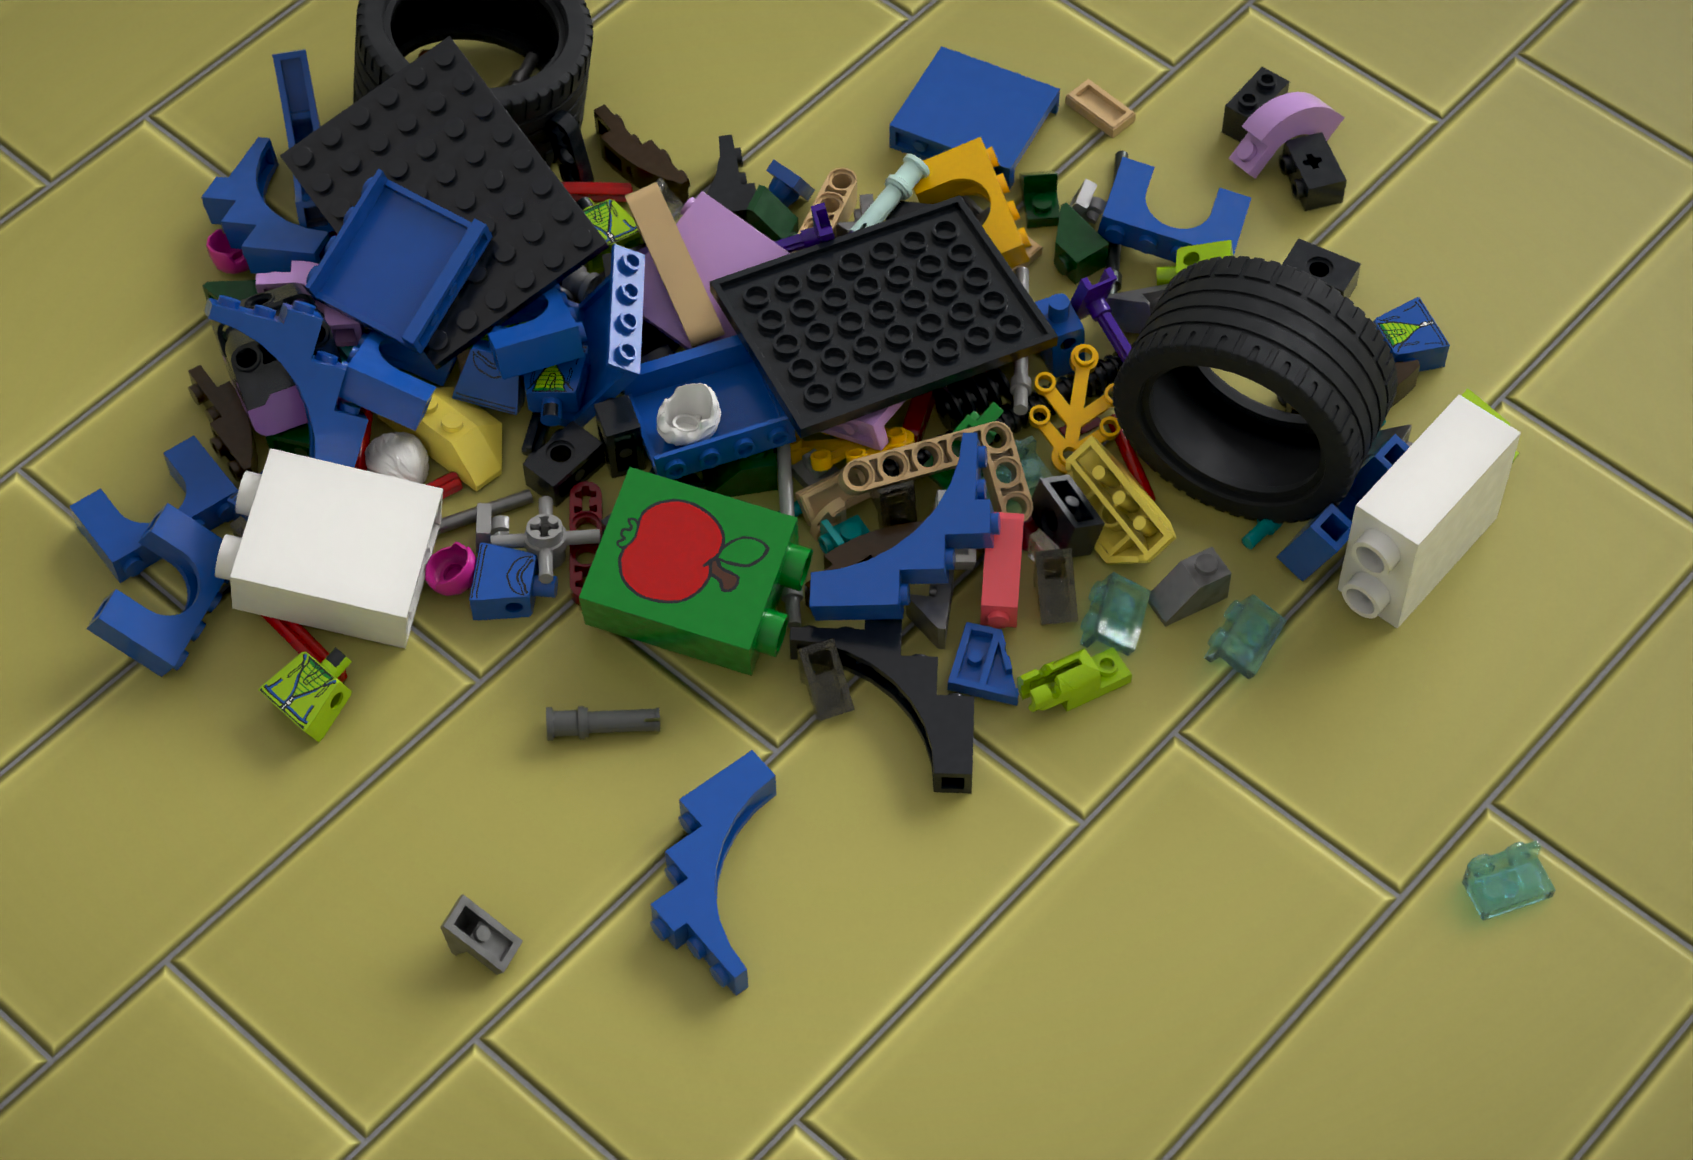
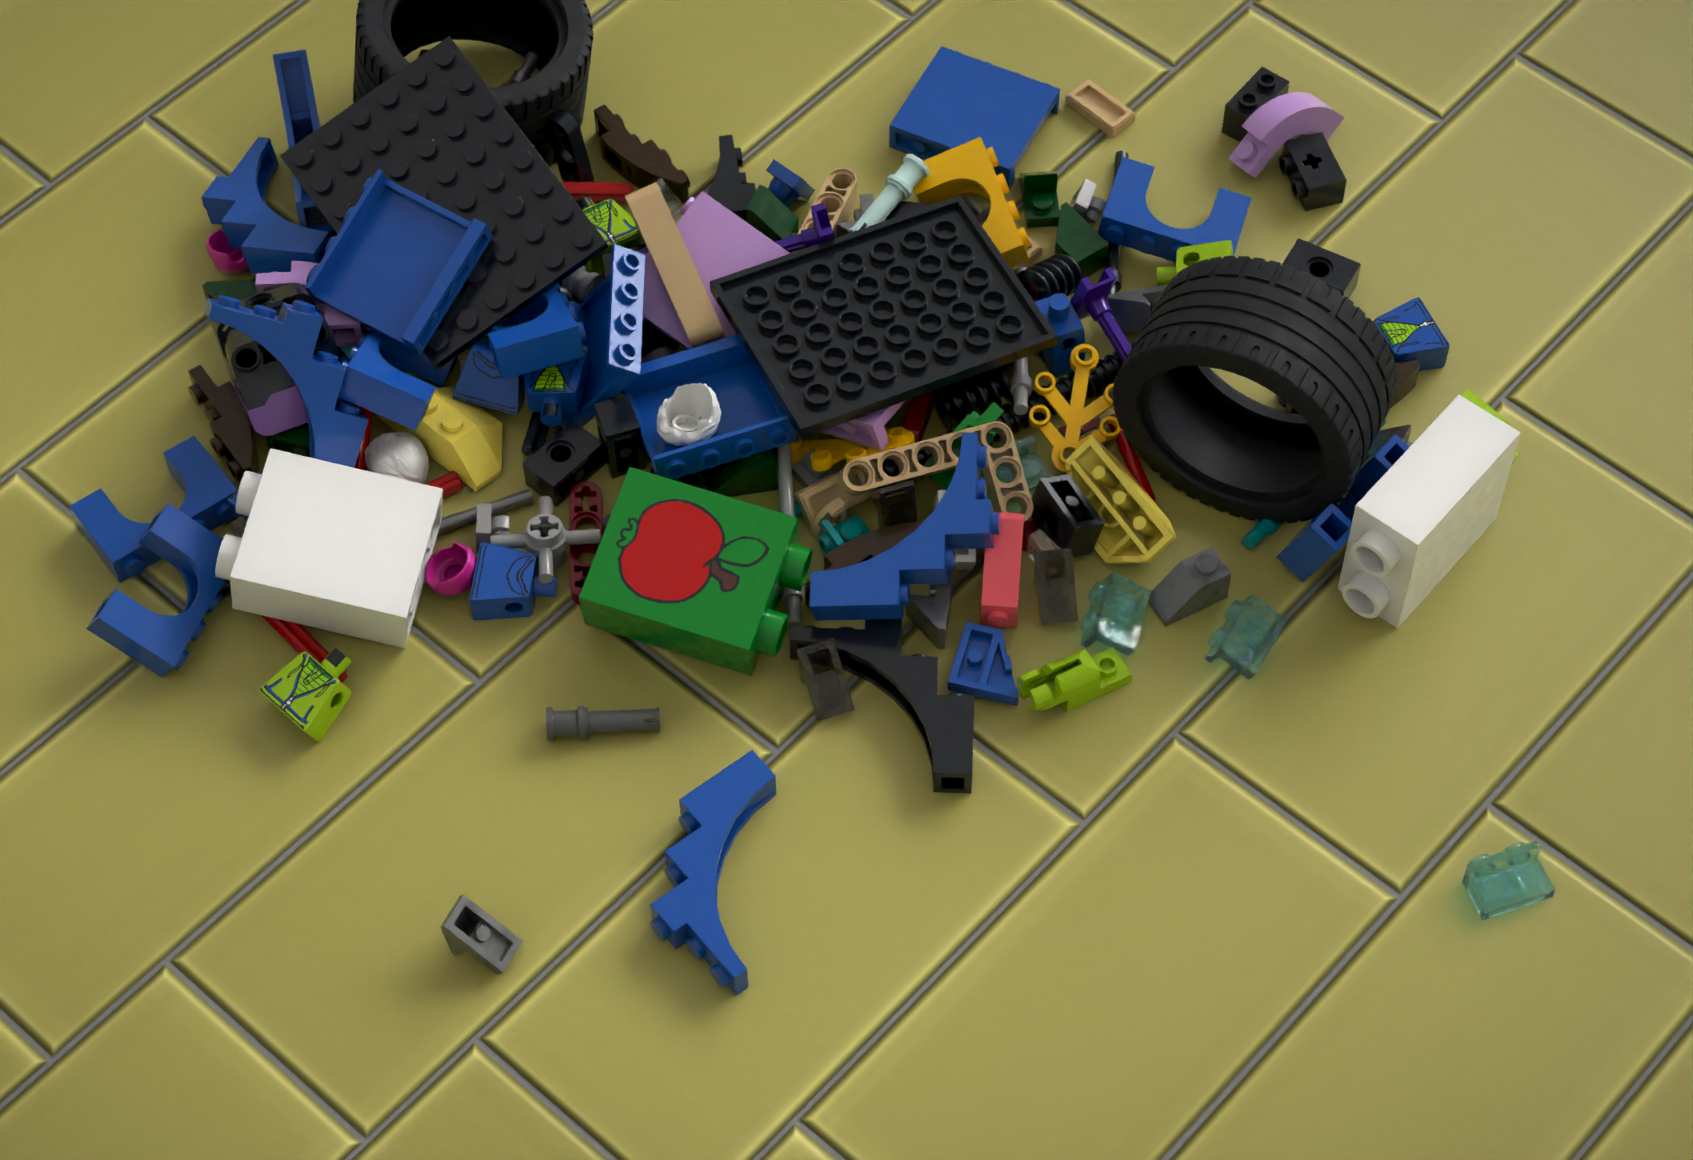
(1051, 276): none -> black piece

